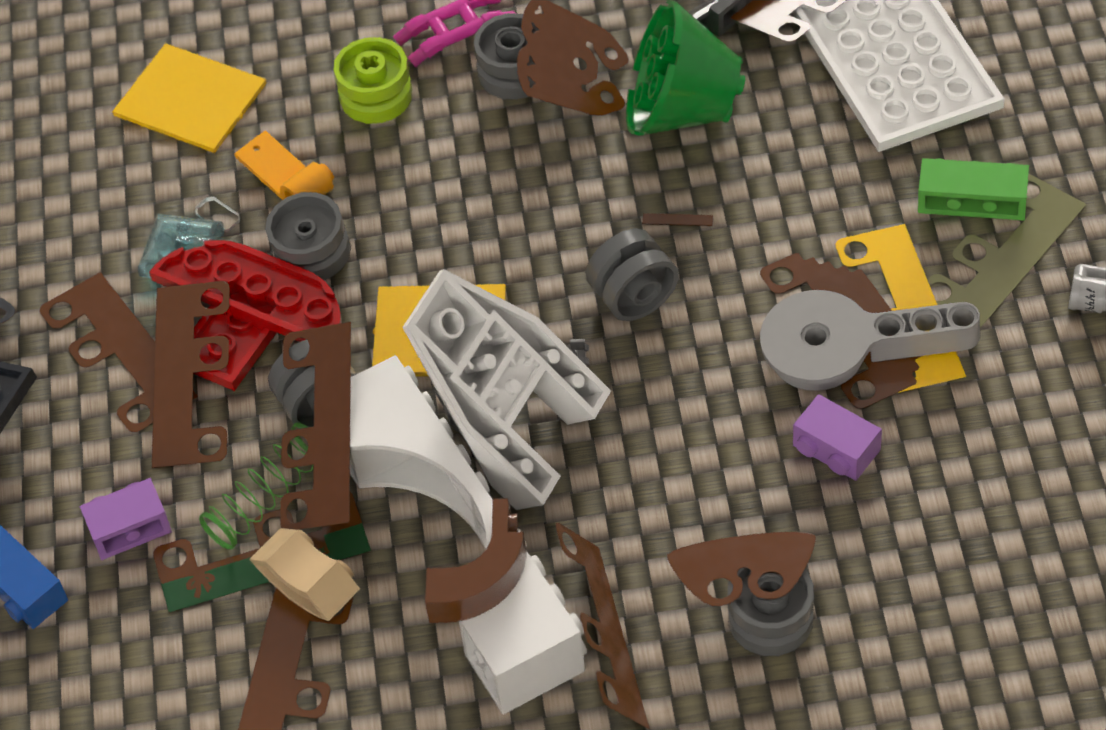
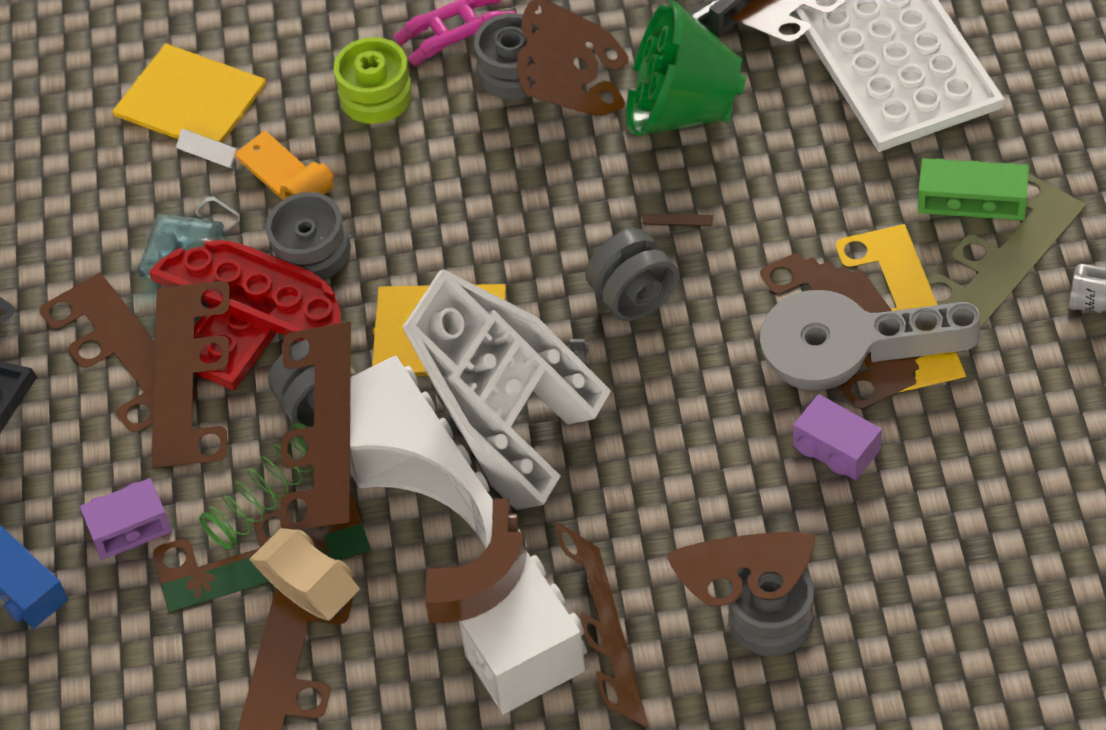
(206, 148): none -> white window

